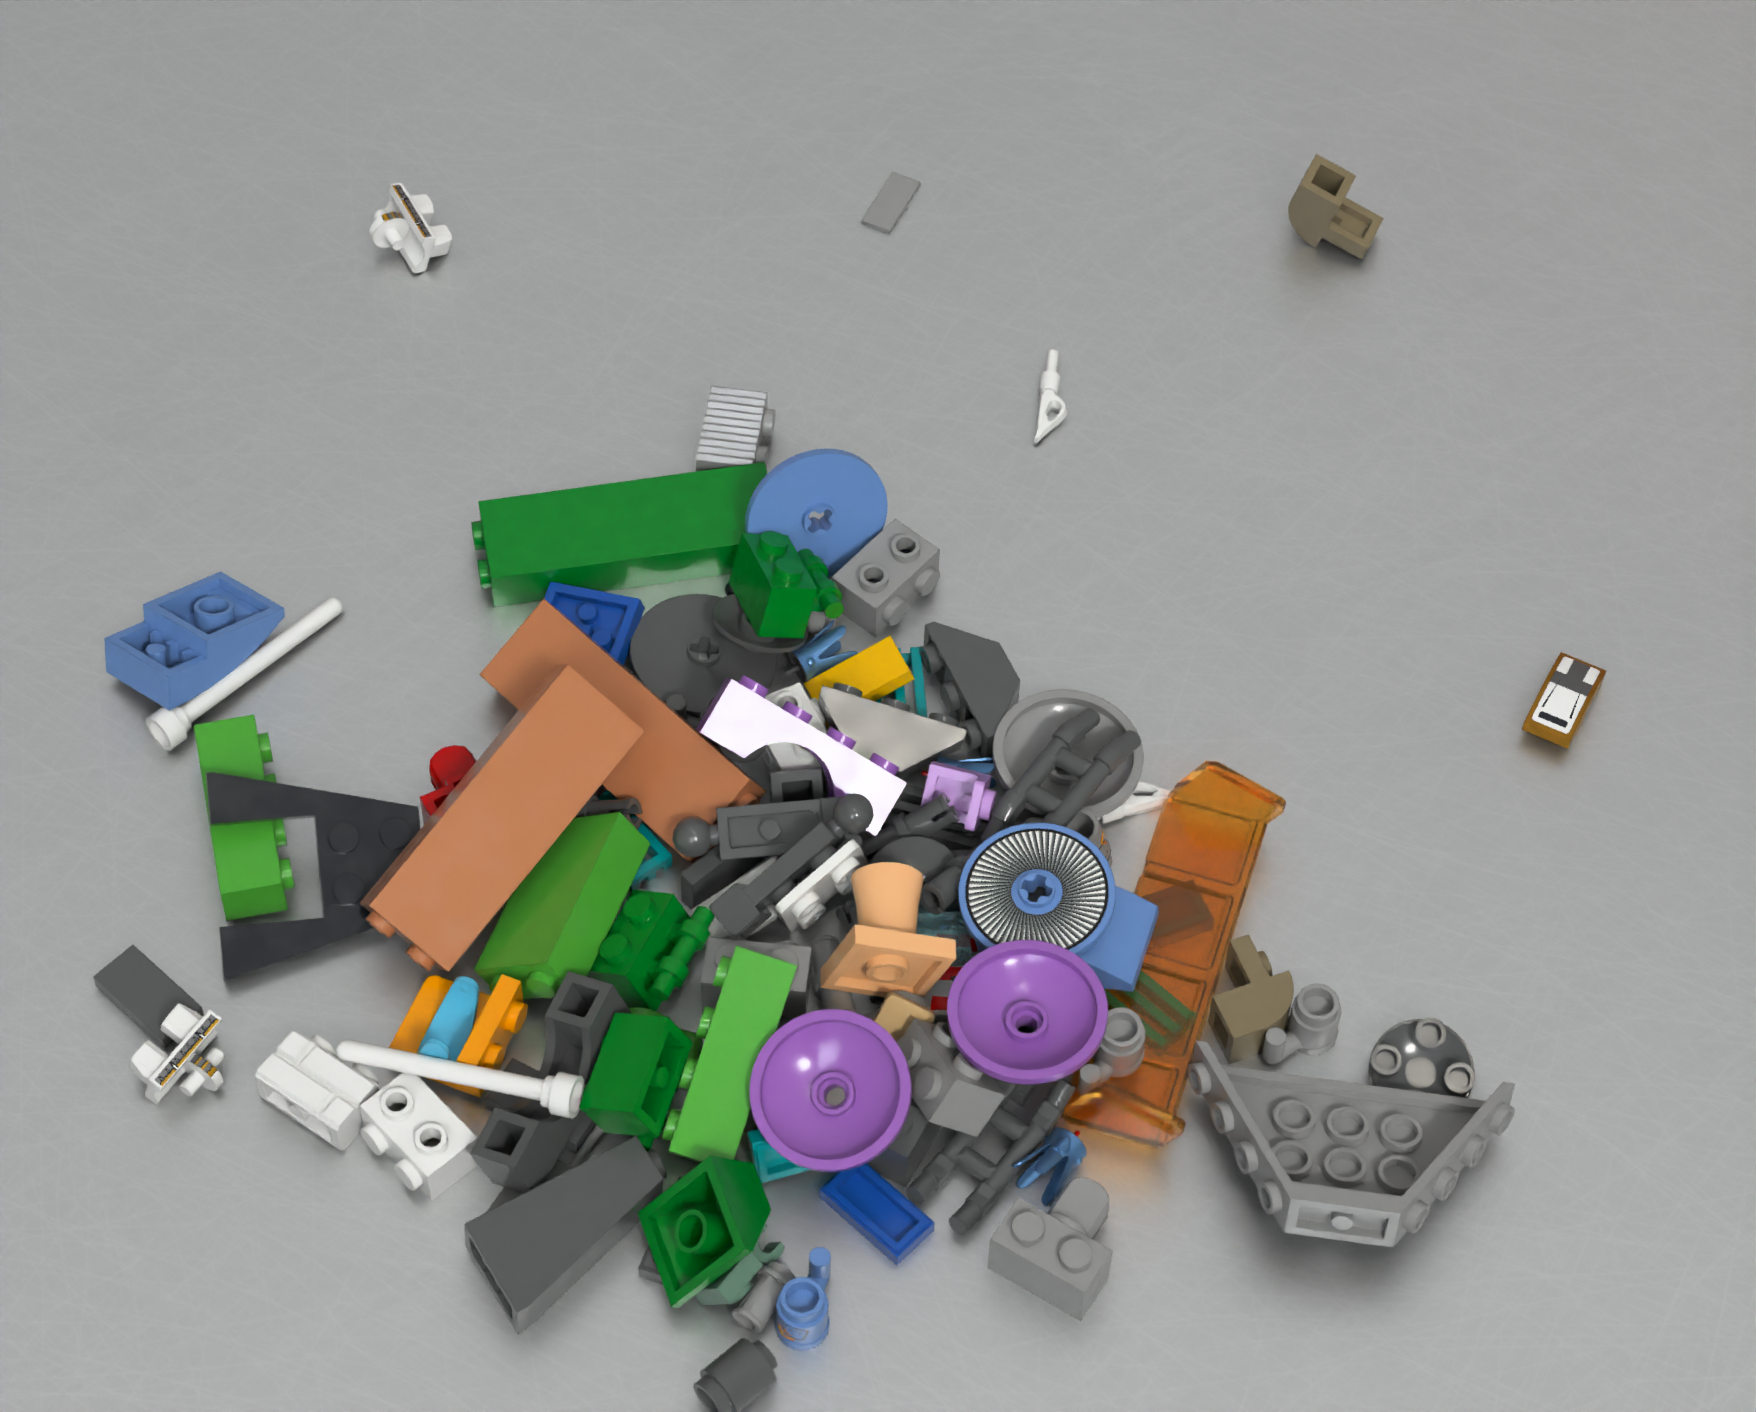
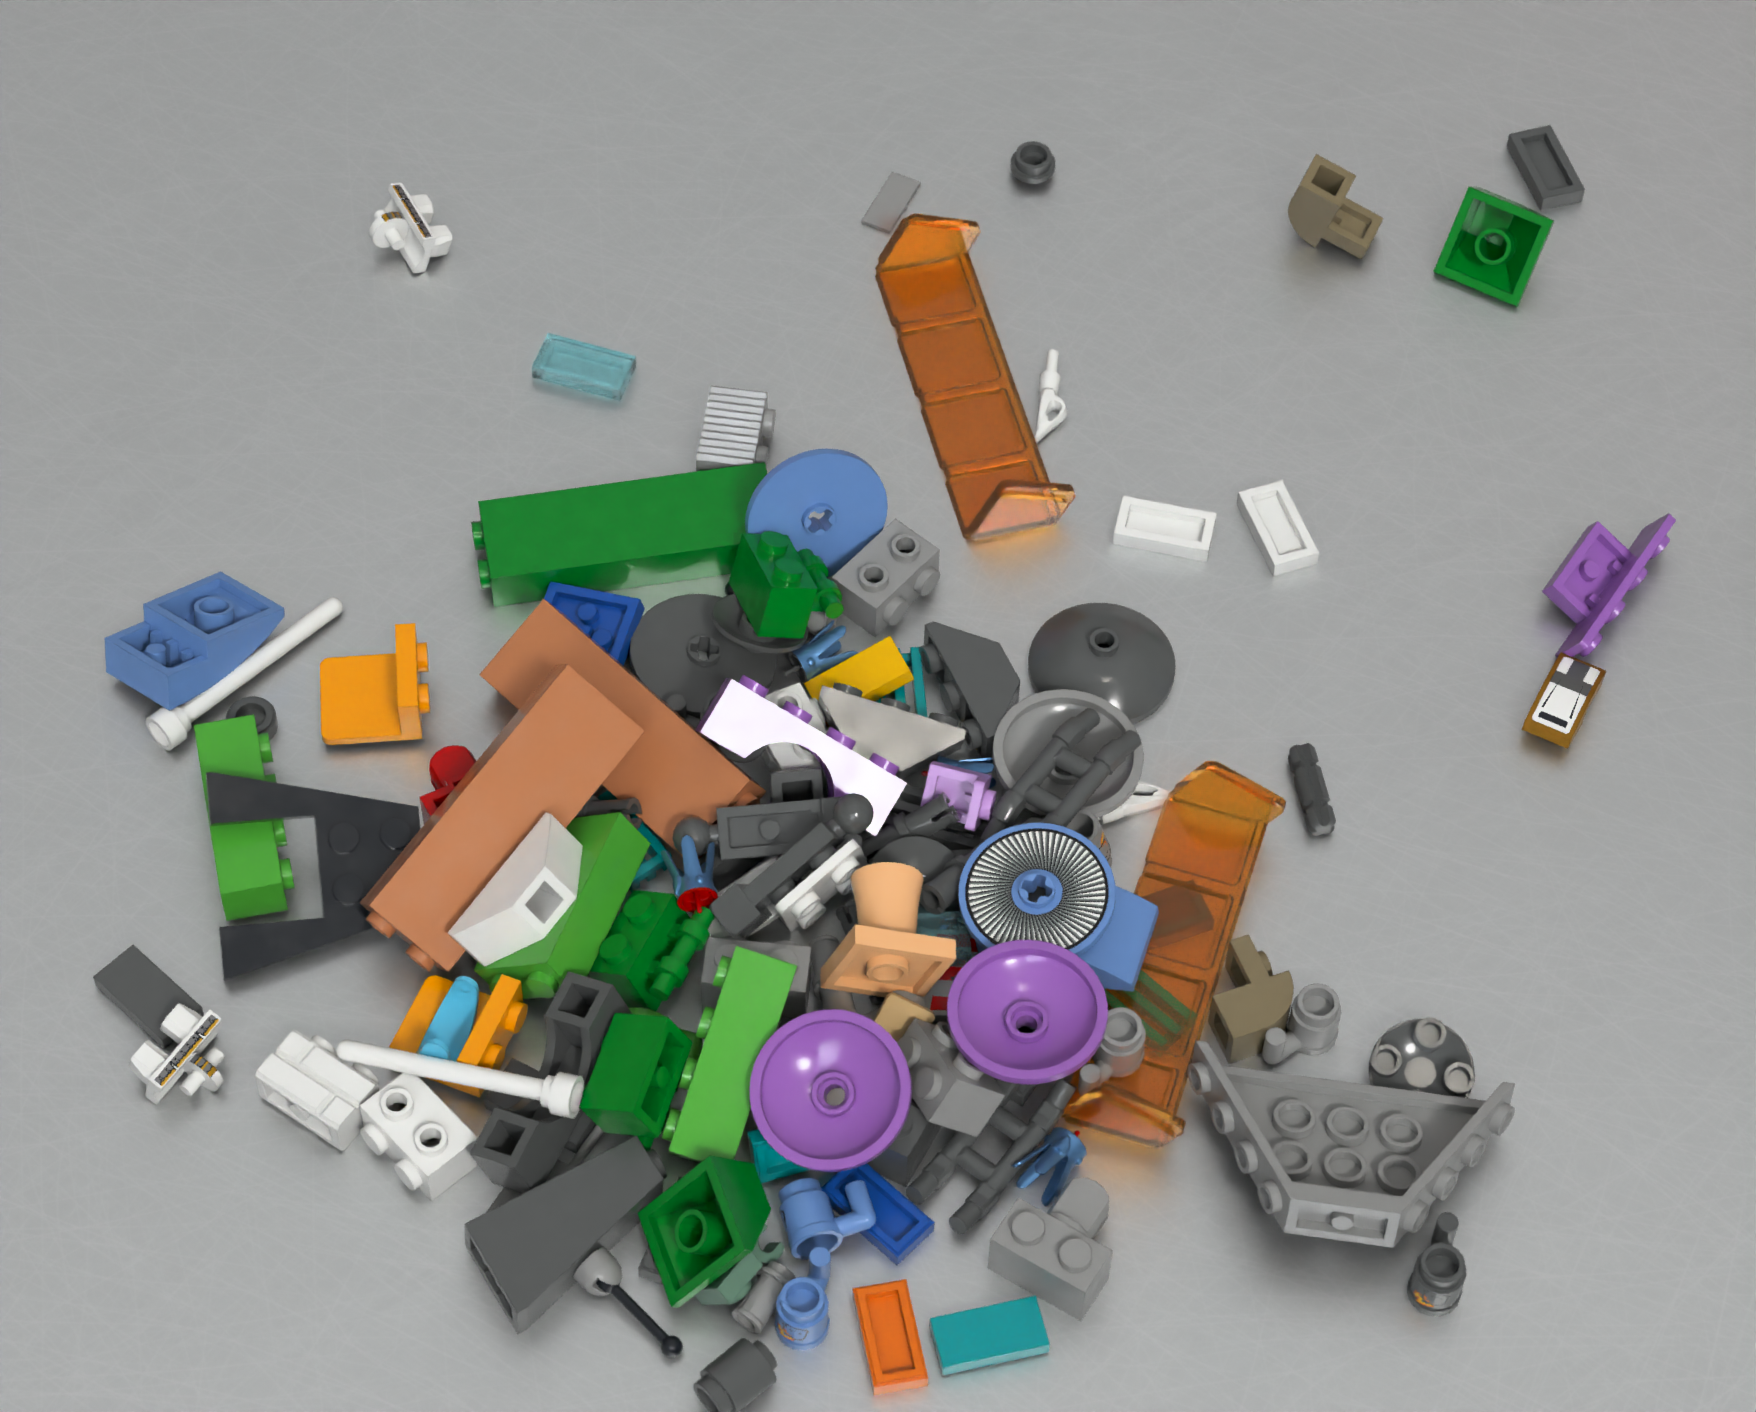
(261, 708): none -> dark grey tile
(376, 694): none -> light orange bracket
(524, 895): none -> white slope
(584, 366): none -> clear light blue tile
(601, 1276): none -> hinge
(696, 885): none -> flat silver piece
(811, 1220): none -> medium blue piece
(890, 1337): none -> orange tile
(964, 381): none -> clear orange piece
(989, 1335): none -> teal tile
(1032, 163): none -> dark grey plate
(1129, 674): none -> dark grey dish
(1164, 528): none -> white tile
(1277, 528): none -> white tile
(1311, 789): none -> dark grey axle
(1438, 1272): none -> dark grey piece
(1494, 245): none -> green slope
(1545, 167): none -> dark grey tile
(1597, 577): none -> medium lavender bracket

